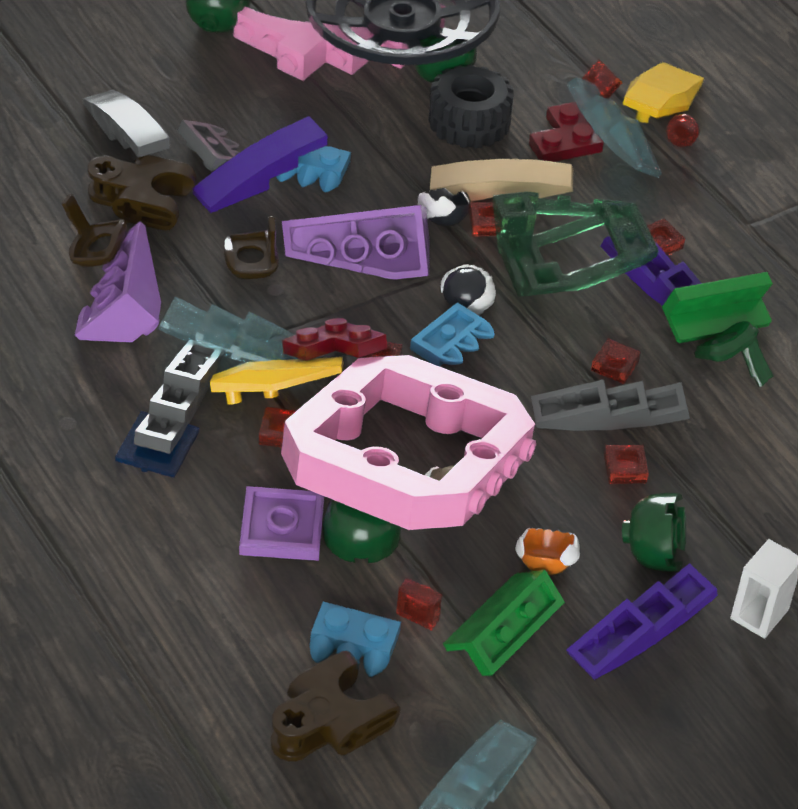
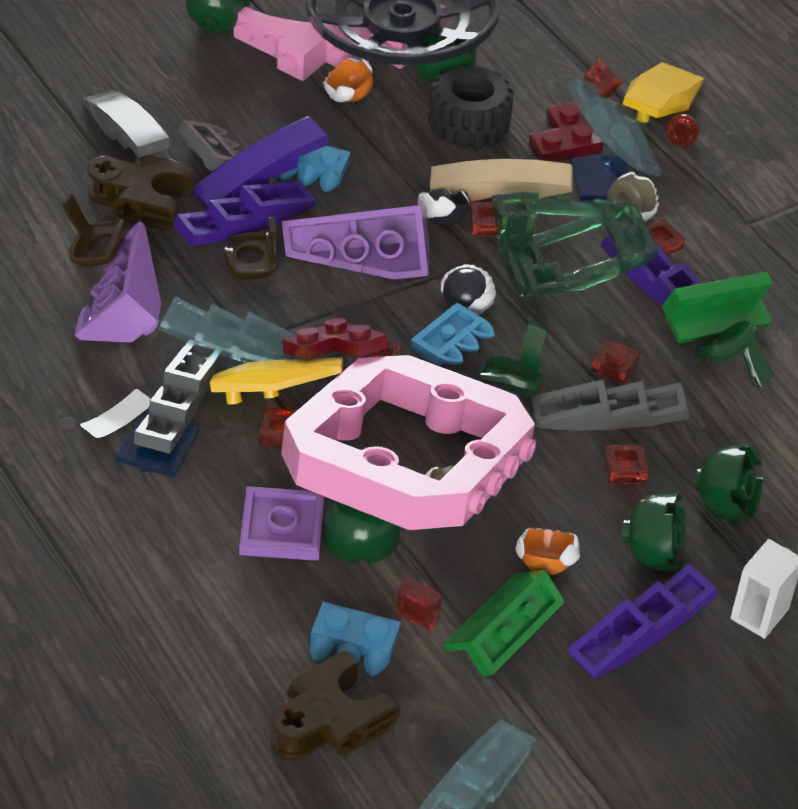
(119, 415): none -> white sticker
(244, 213): none -> dark purple slope
(349, 81): none -> orange hair
(518, 375): none -> dark green piece
(596, 175): none -> clear blue piece
(635, 190): none -> dark tan hair
(730, 482): none -> dark green cylinder

